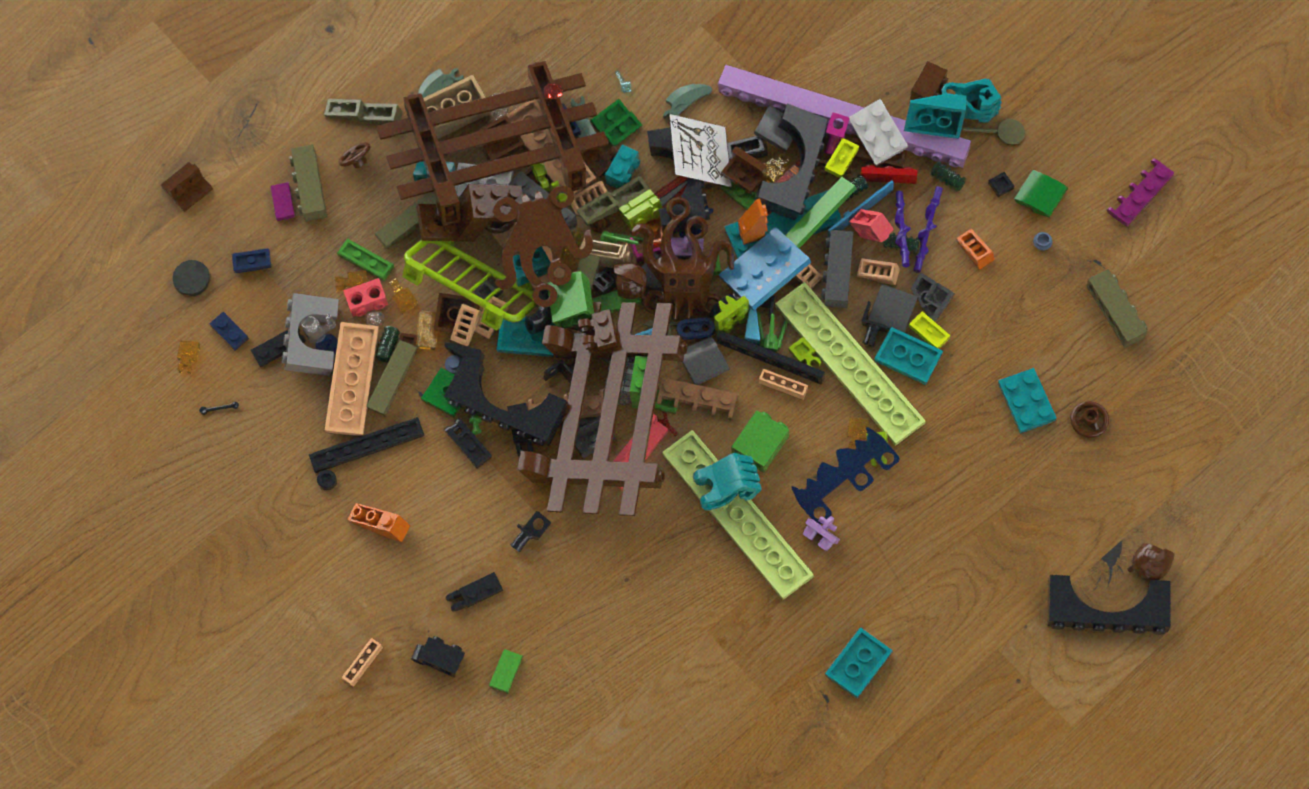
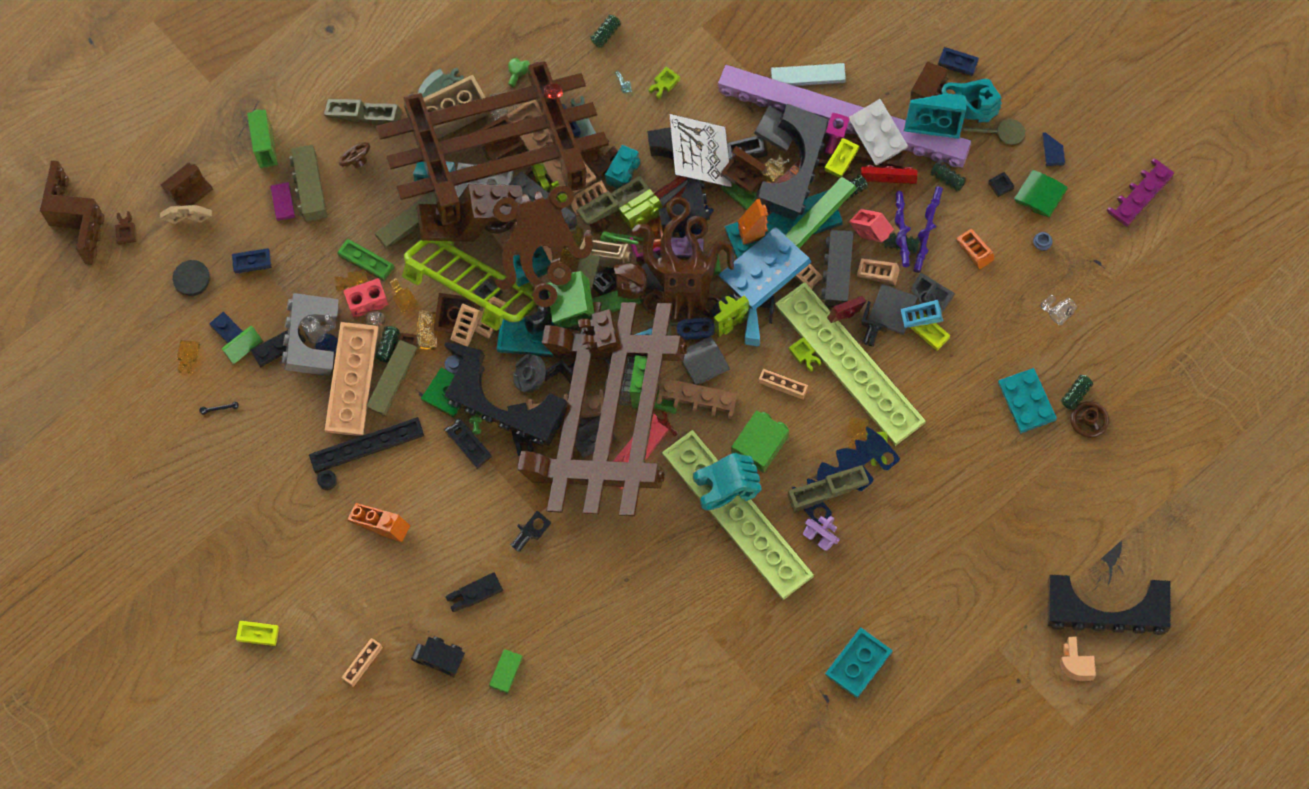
(72, 212): none -> reddish brown bracket
(125, 230): none -> reddish brown plate
(177, 213): none -> tan tile
(242, 344): none -> bright green tile
(257, 633): none -> neon yellow plate
(262, 138): none -> bright green brick
(517, 69): none -> bright green rock
(529, 373): none -> dark grey tile
(605, 31): none -> clear green piece
(616, 122): green slope -> none
(664, 81): none -> lime plate
(684, 97): sand green piece -> none
(770, 357): black tile -> none
(771, 341): bright green plant -> none
(810, 74): none -> light aqua tile
(826, 489): none -> olive slope
(846, 309): none -> dark red plate
(866, 205): dark azure piece -> none
(908, 356): teal plate -> none
(923, 320): none -> medium azure slope
(958, 61): none -> dark blue plate
(1053, 151): none -> dark blue tile
(1061, 311): none -> clear piece
(1074, 666): none -> light nougat brick
(1077, 392): none -> clear green piece
(1116, 308): olive brick -> none
(1151, 562): reddish brown helmet -> none

